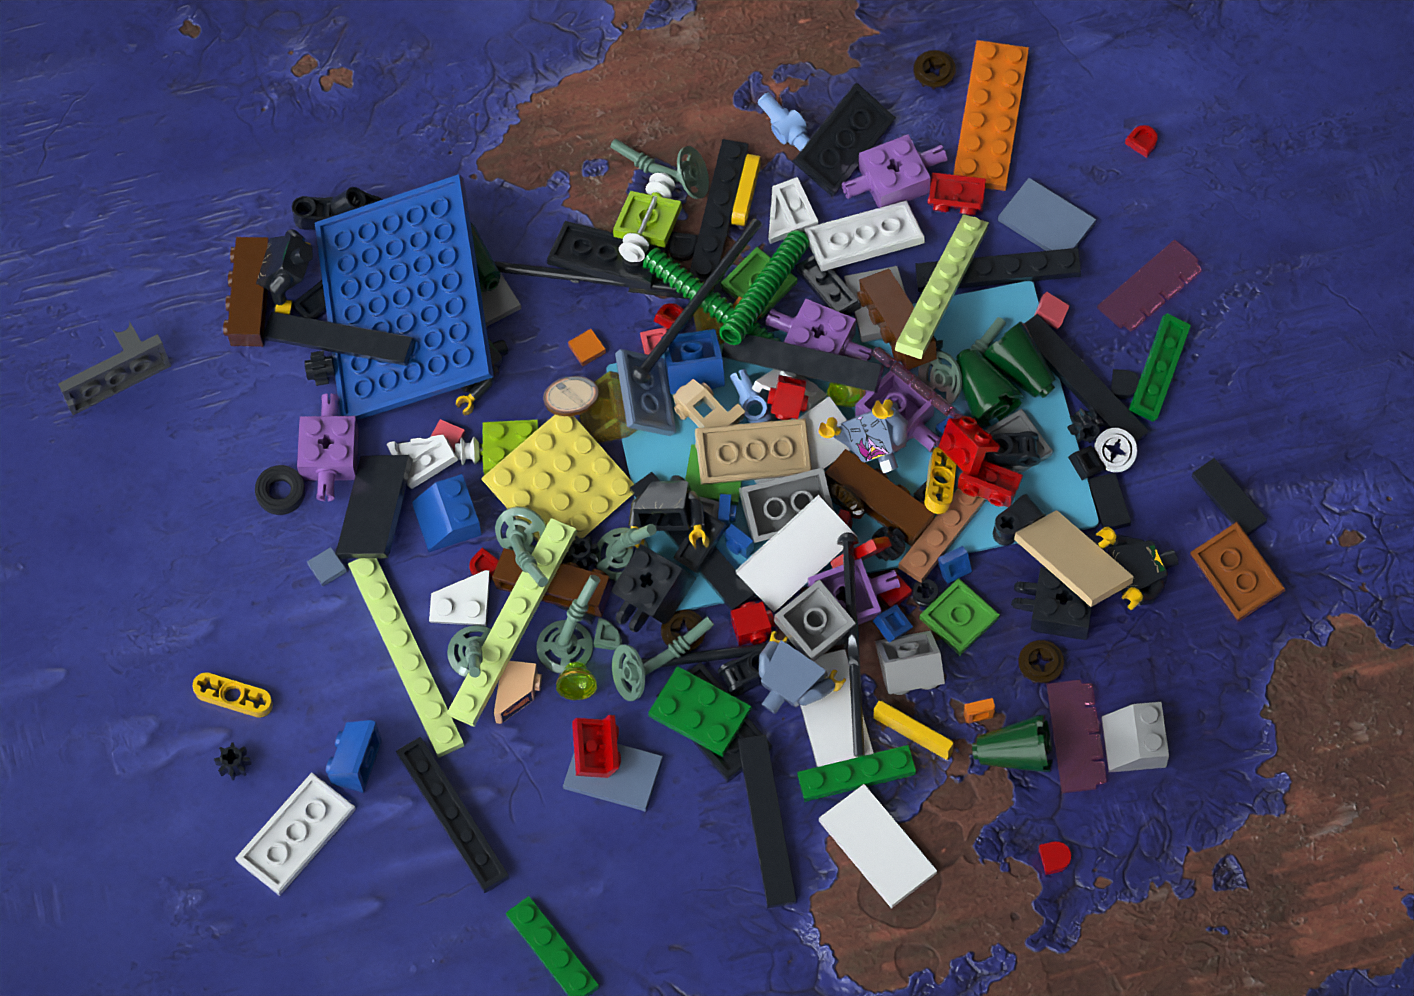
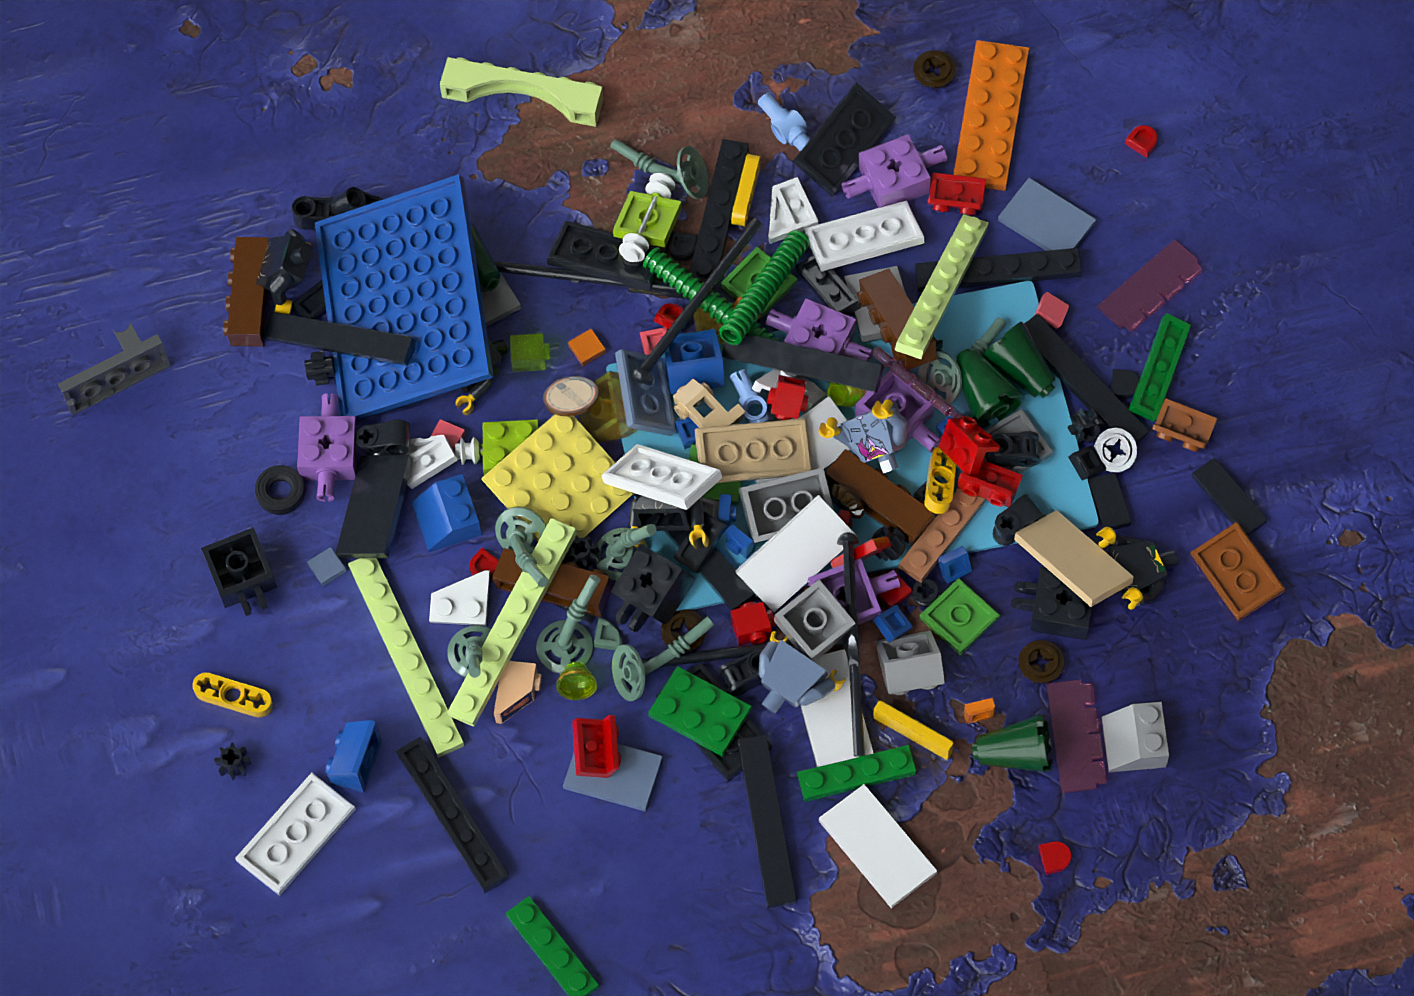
(243, 583): none -> black hinge
(384, 438): none -> black piece
(471, 80): none -> yellowish green arch
(529, 352): none -> clear neon green brick
(661, 476): none -> white tile
(686, 431): none -> blue tile
(1184, 424): none -> dark orange bracket

